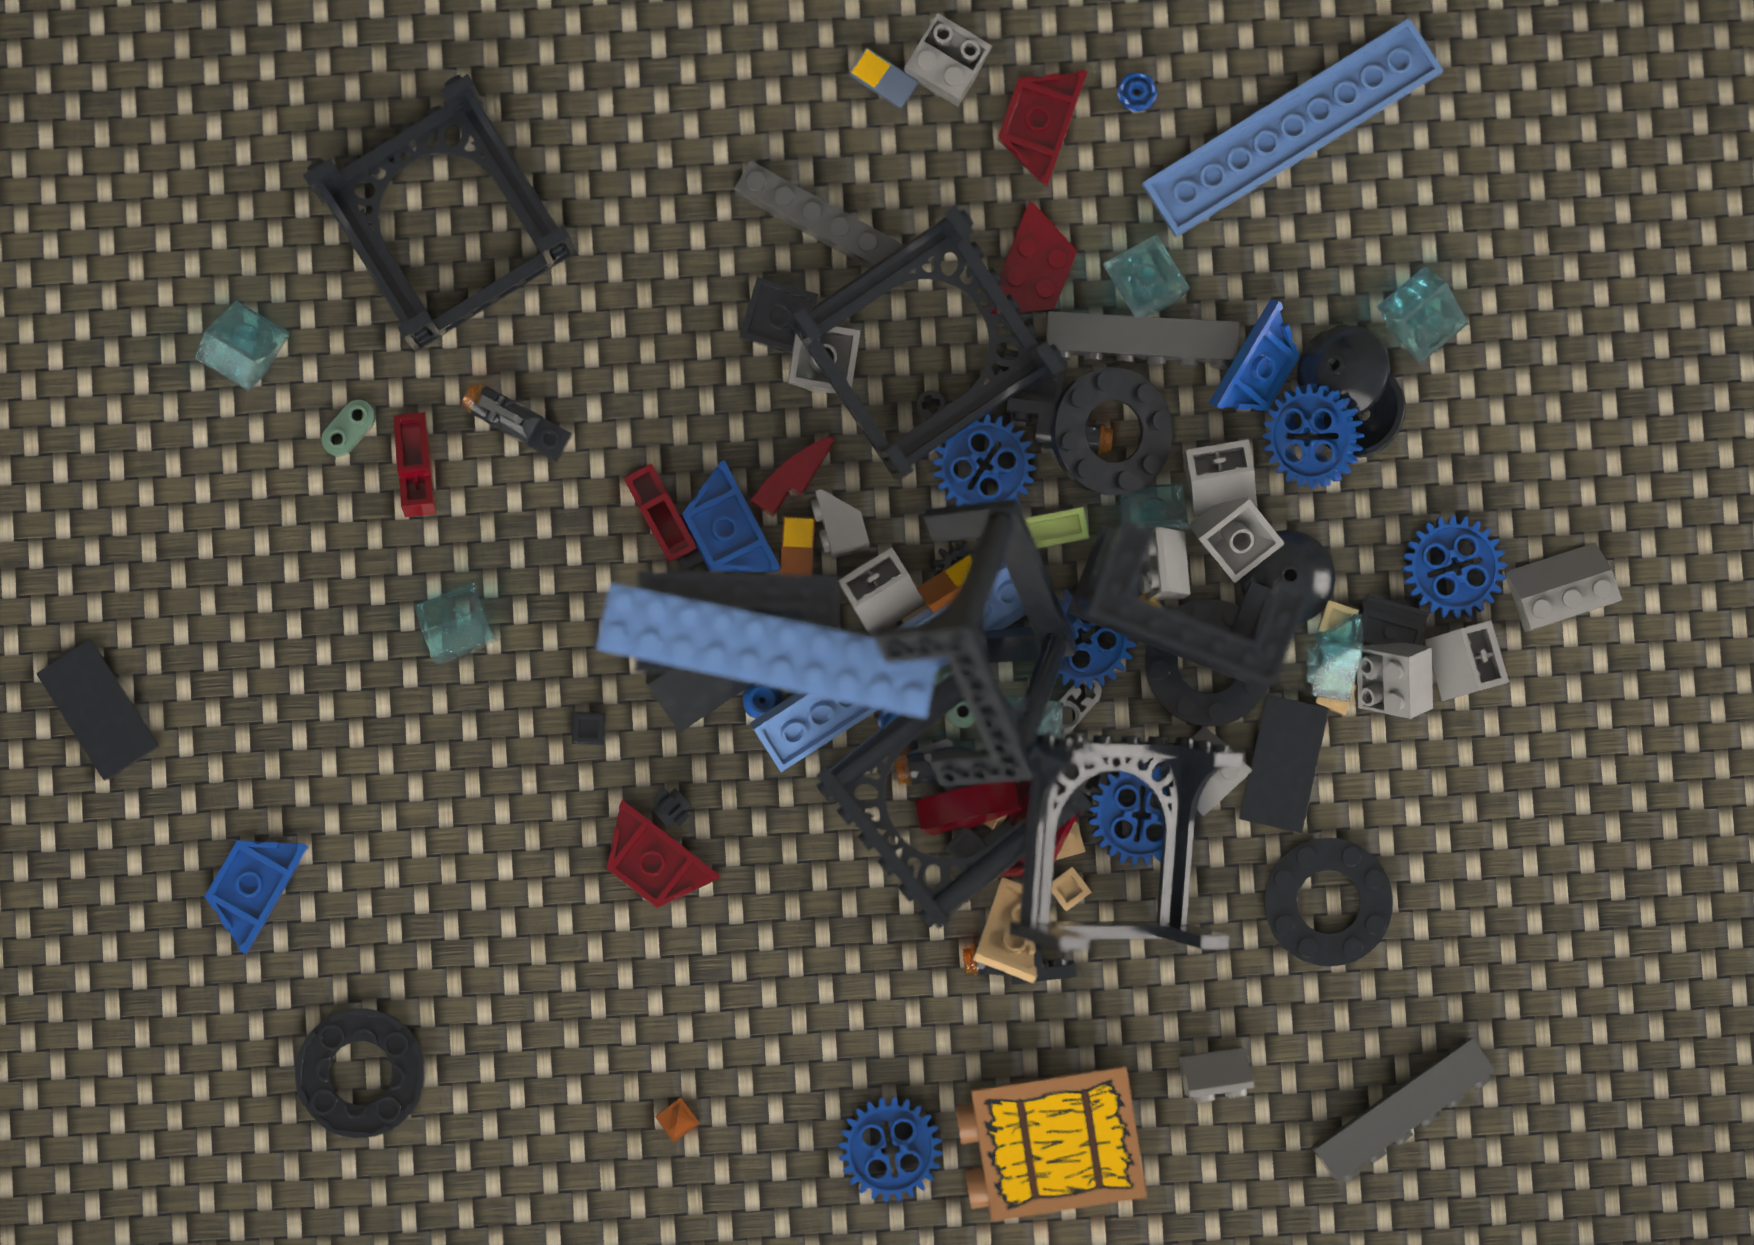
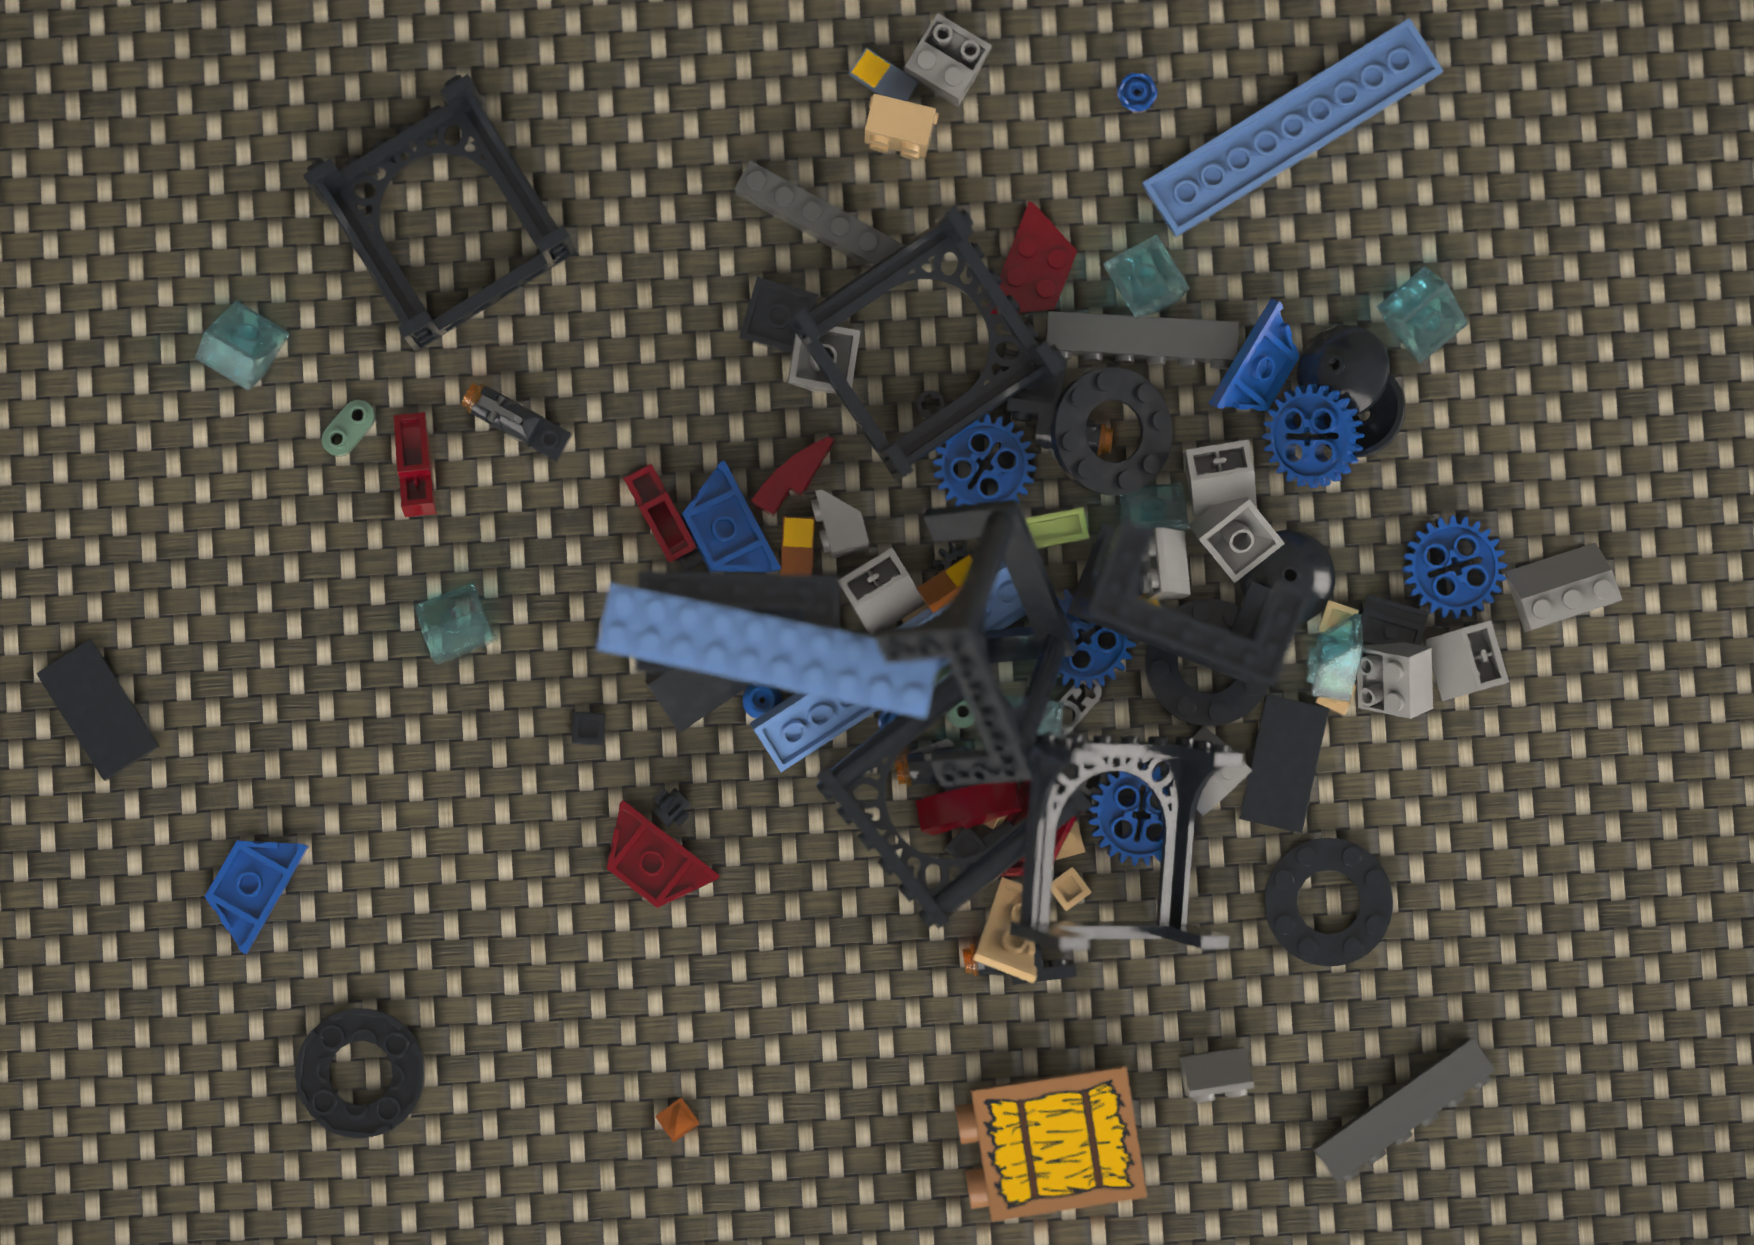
(861, 1154): blue gear -> none
(899, 126): none -> tan brick
(1040, 119): dark red wing -> none

